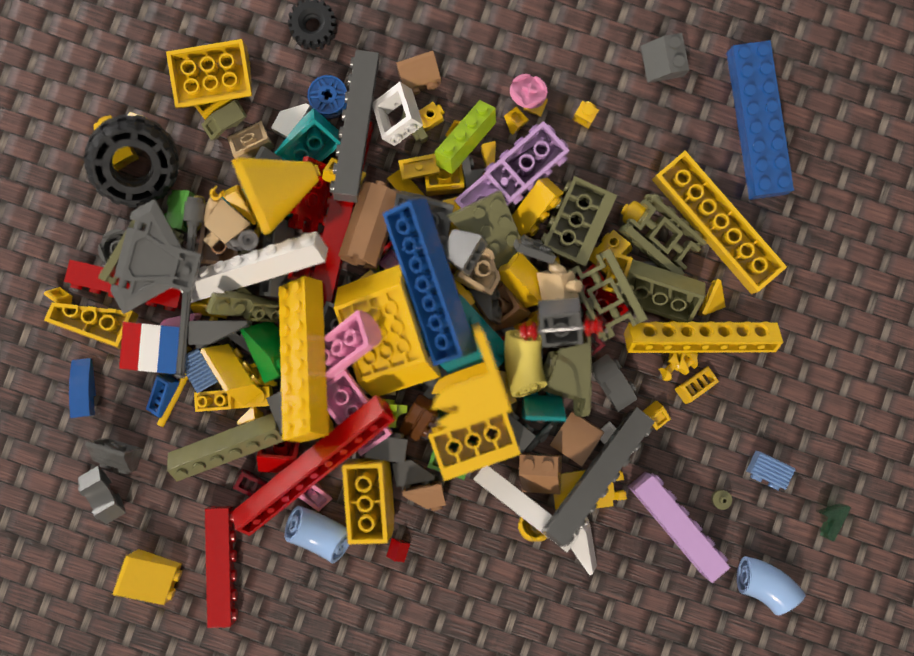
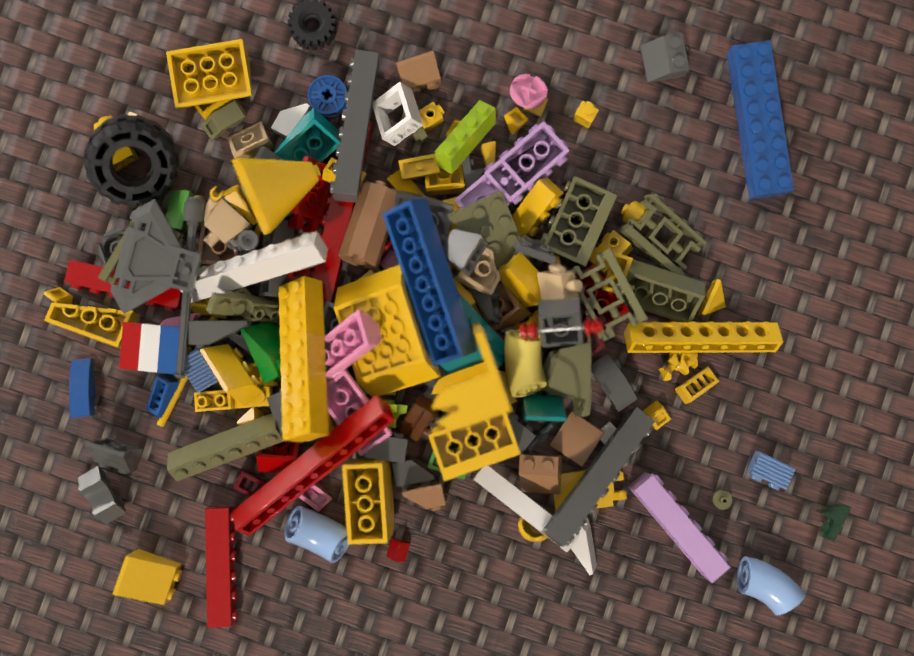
(719, 223): yellow brick -> none

